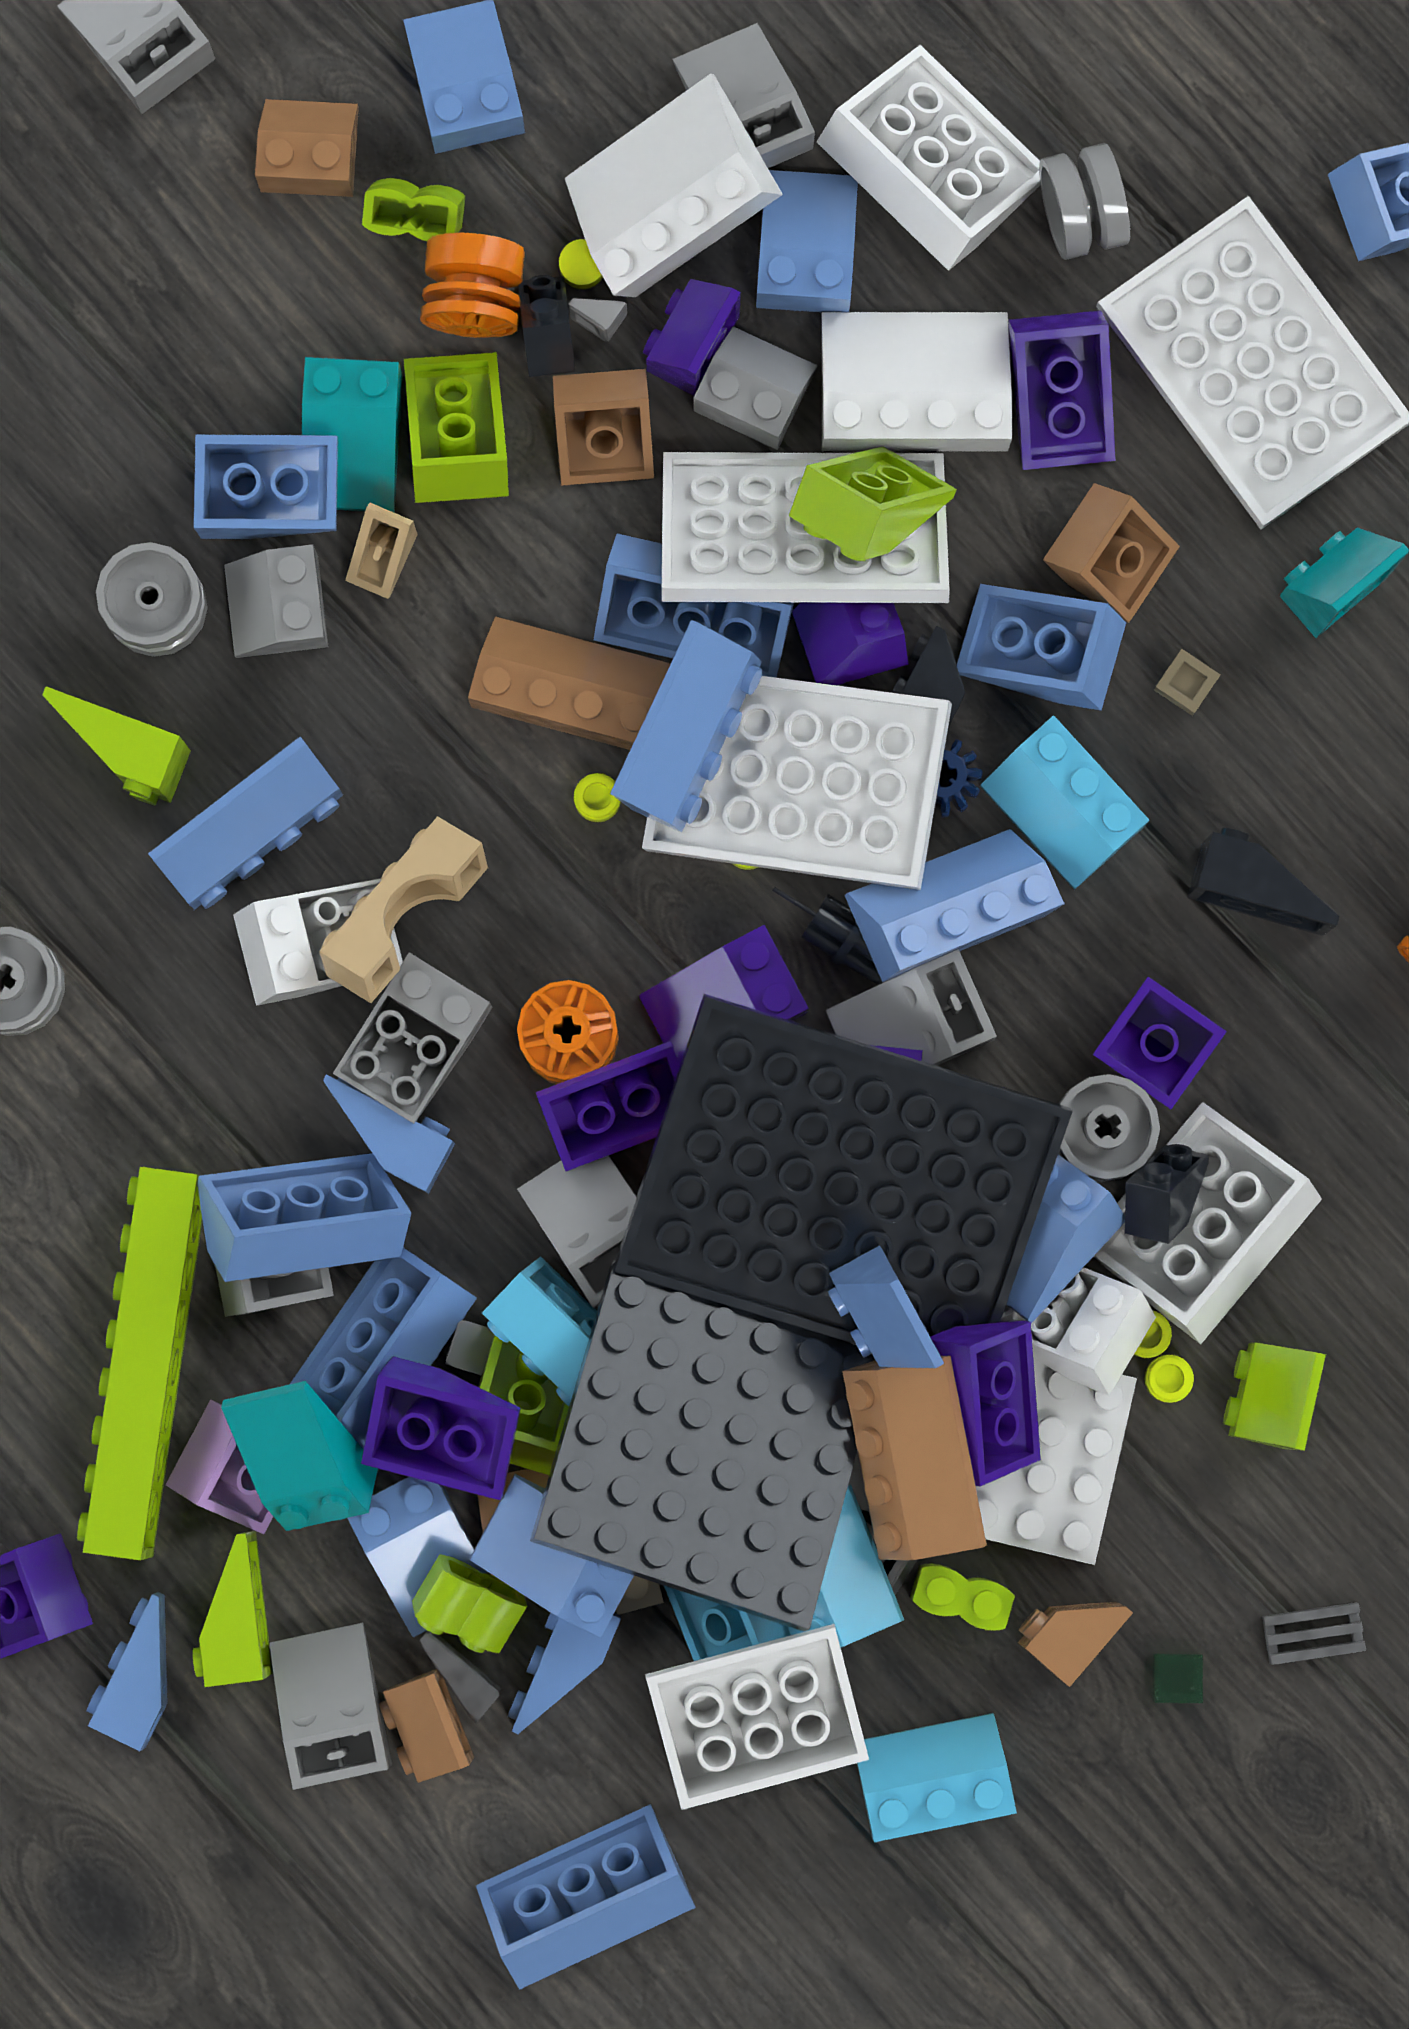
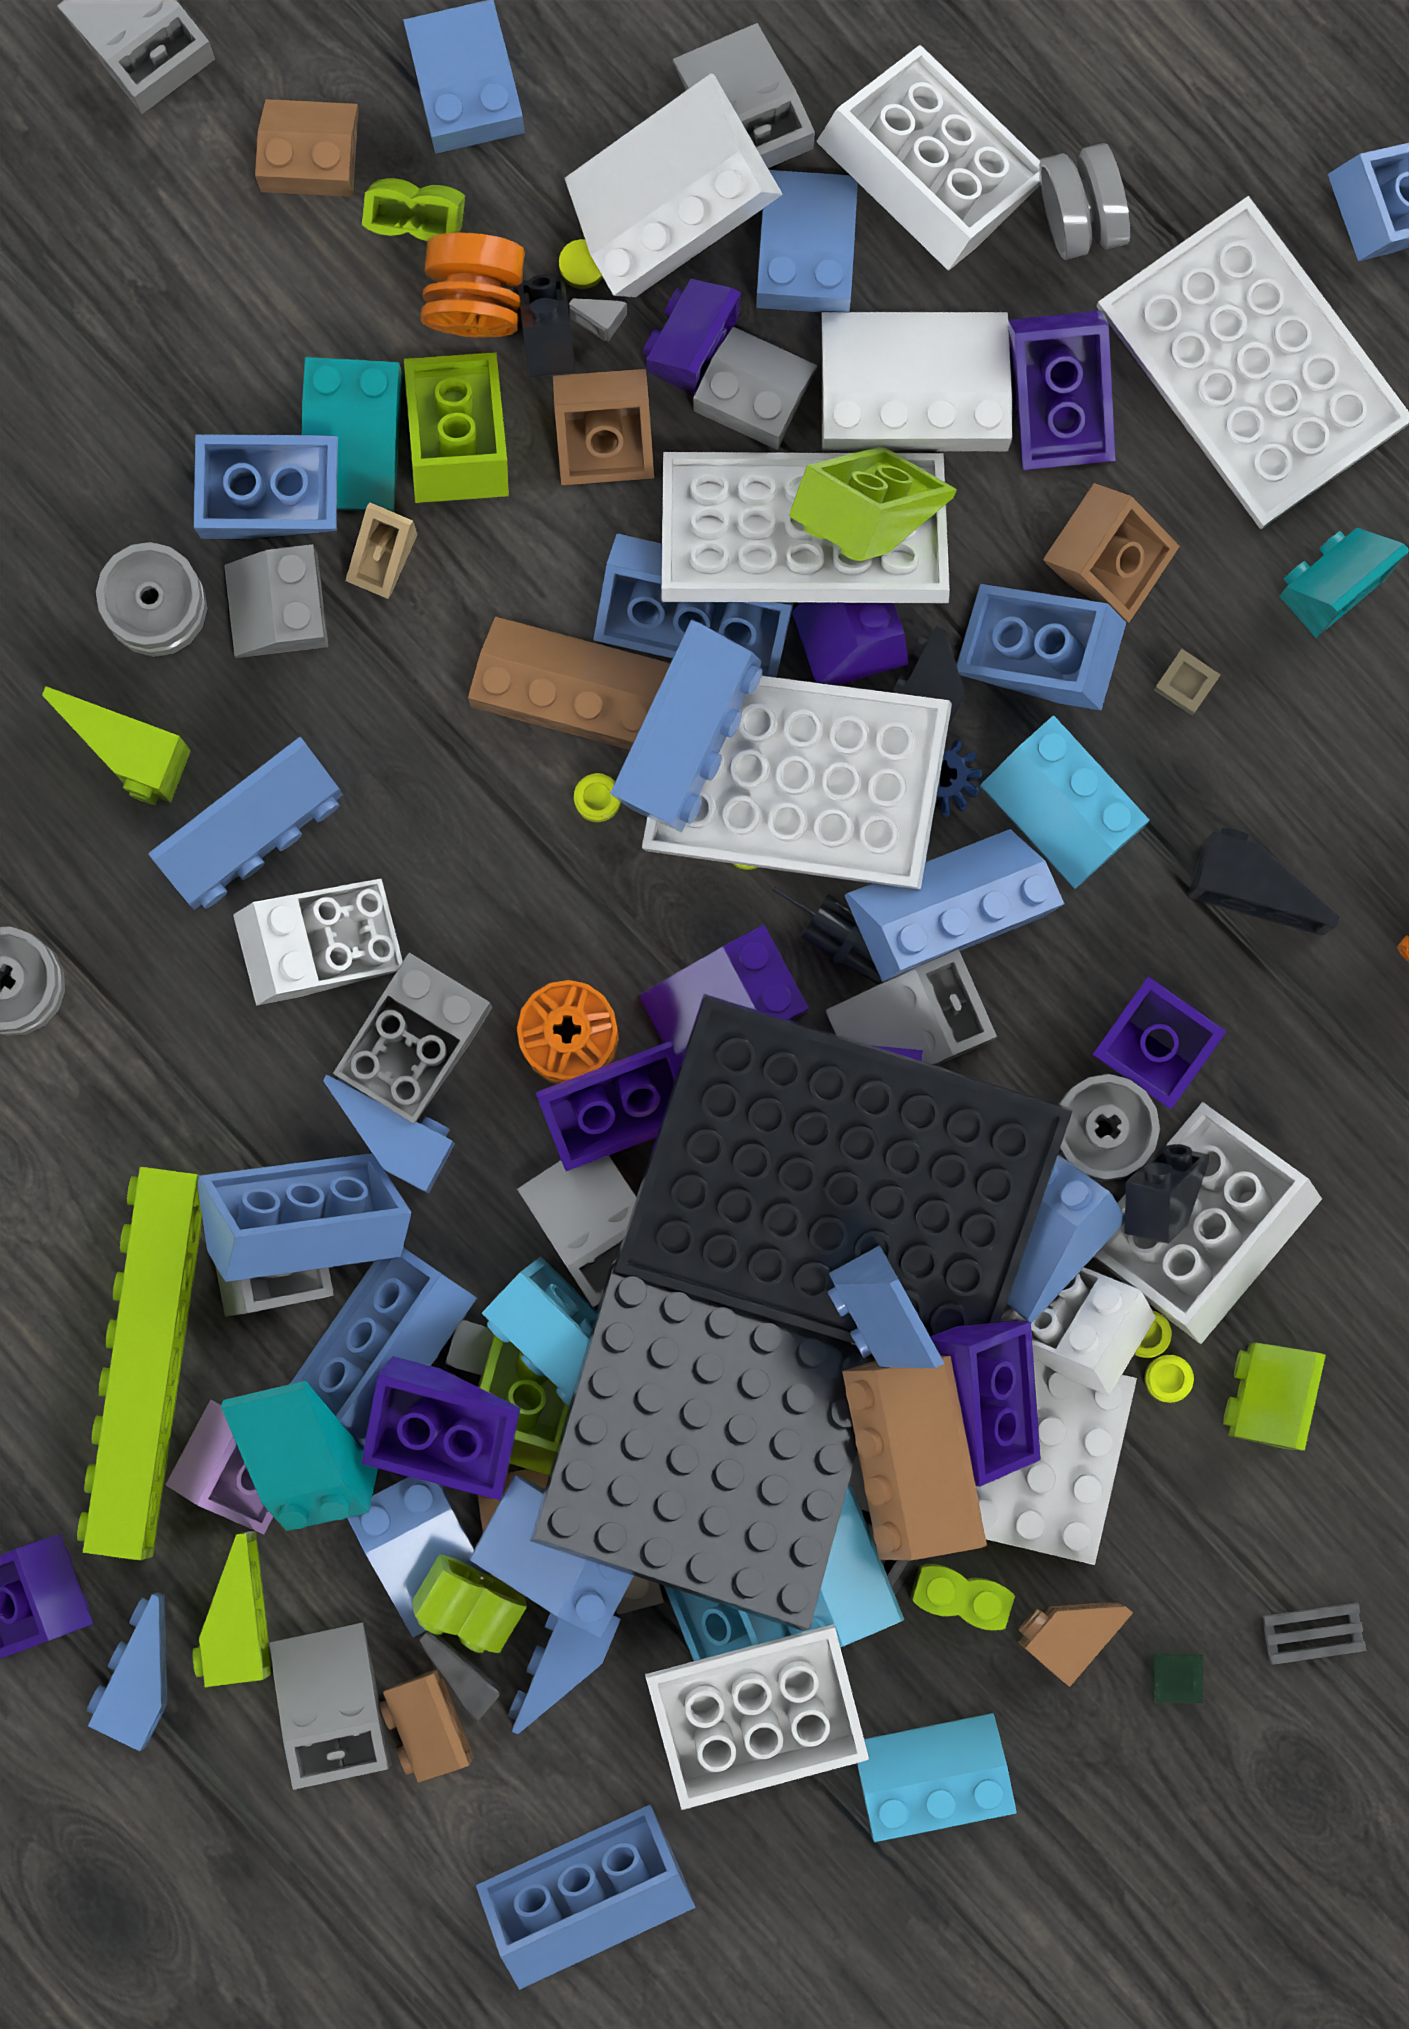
(436, 866): tan arch -> none

